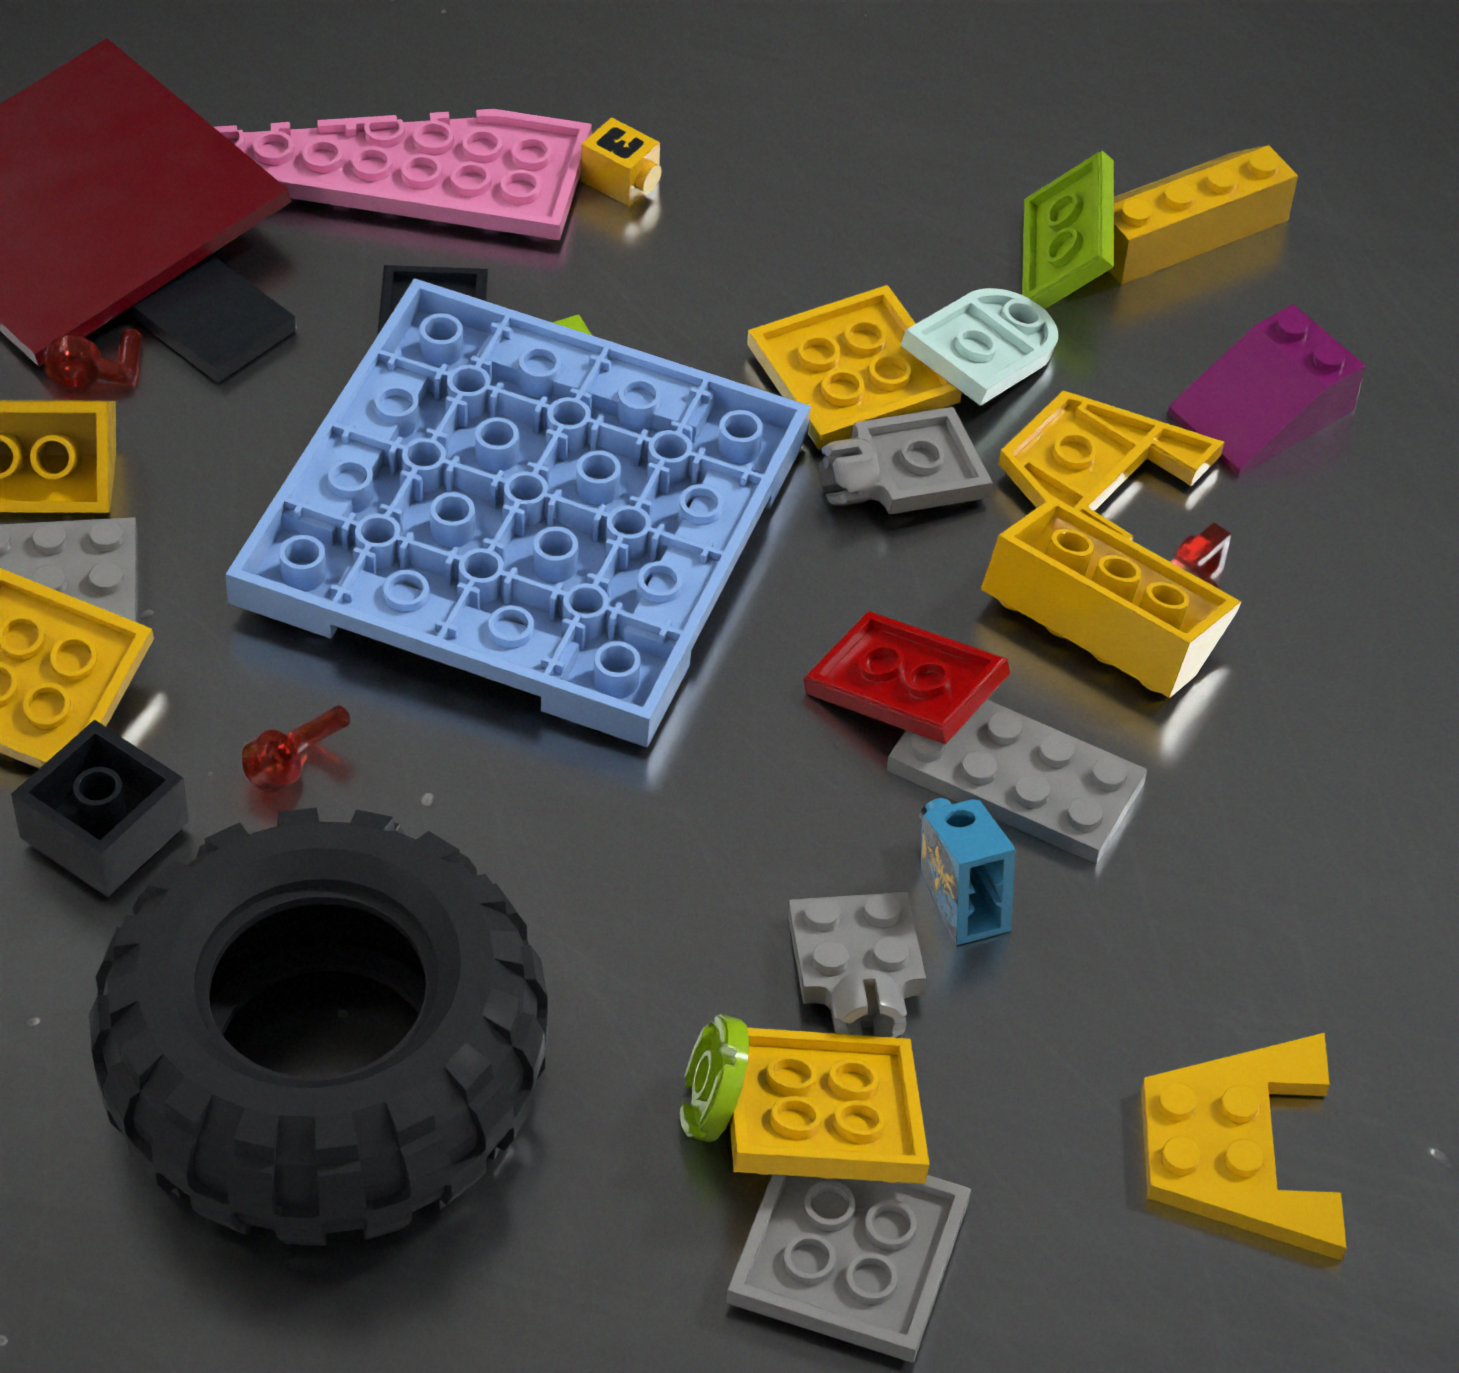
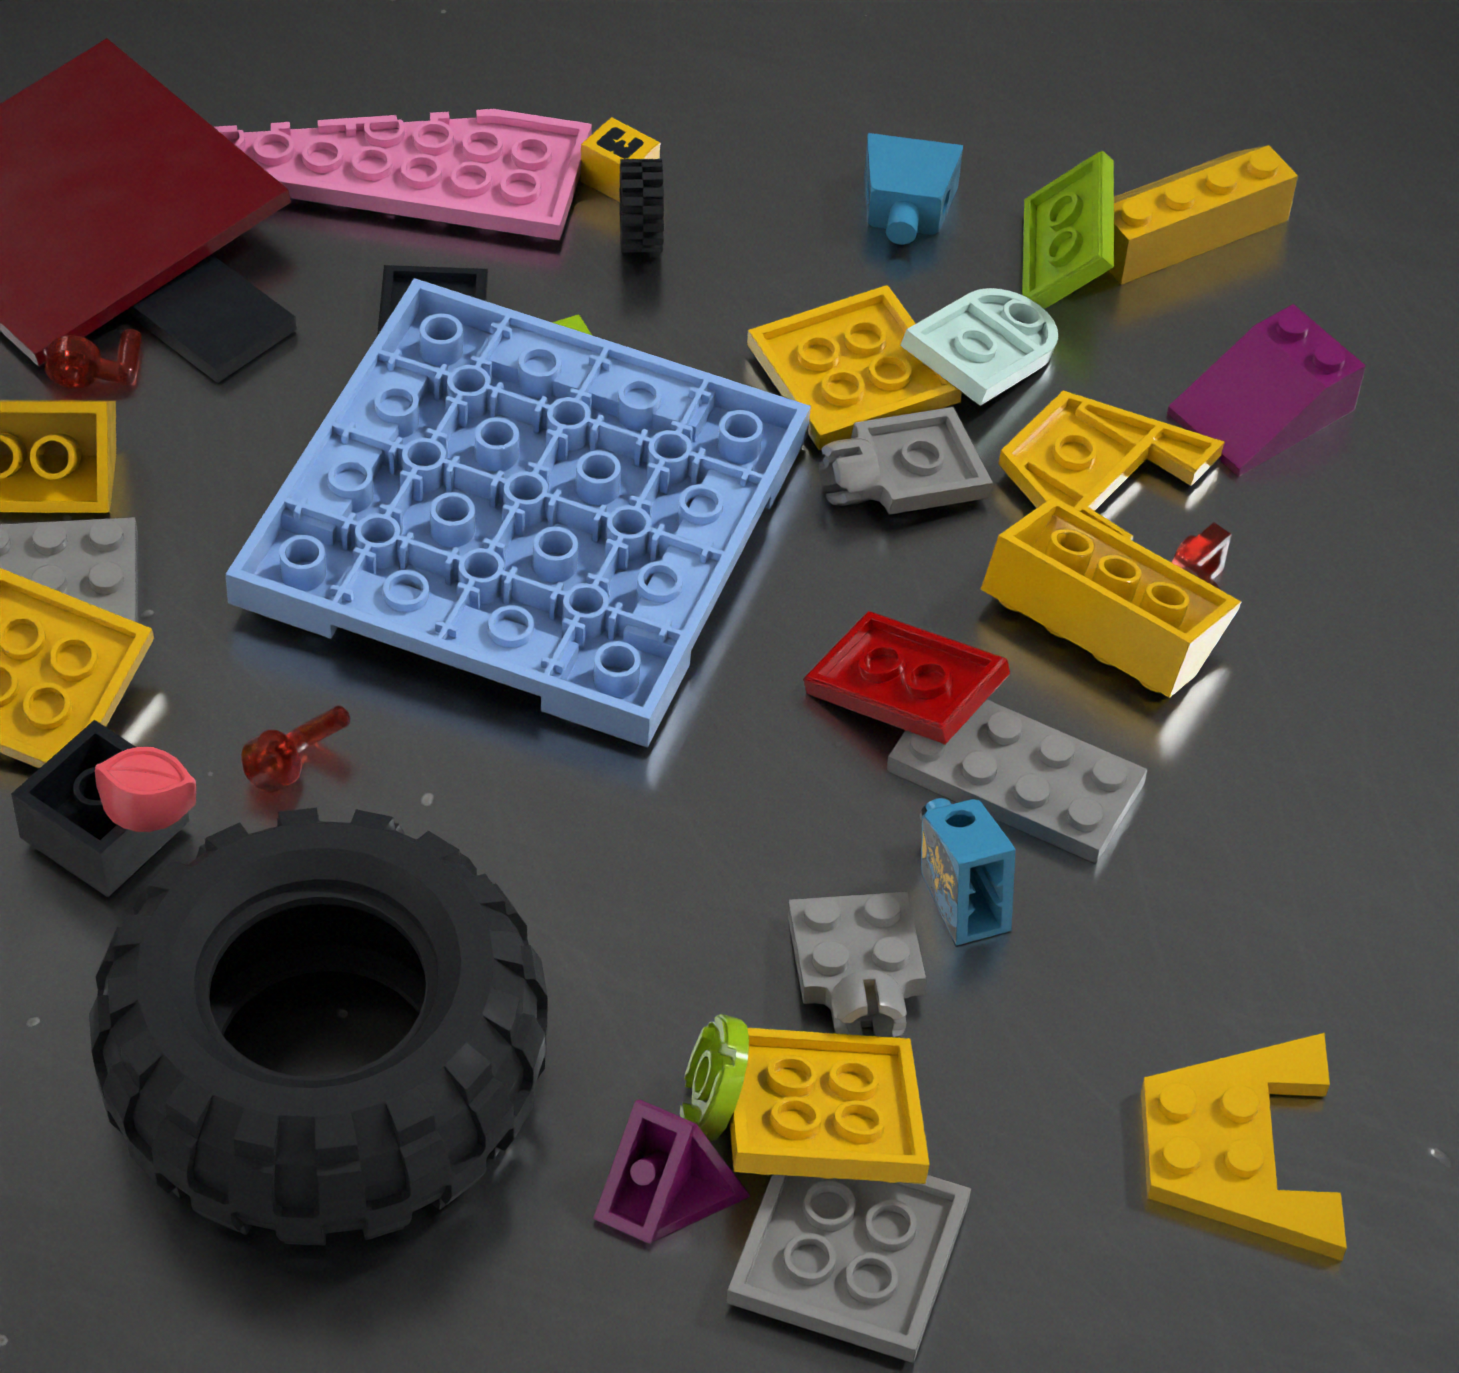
(145, 789): none -> coral hat
(641, 205): none -> black tyre
(664, 1177): none -> magenta slope
(909, 184): none -> dark azure torso

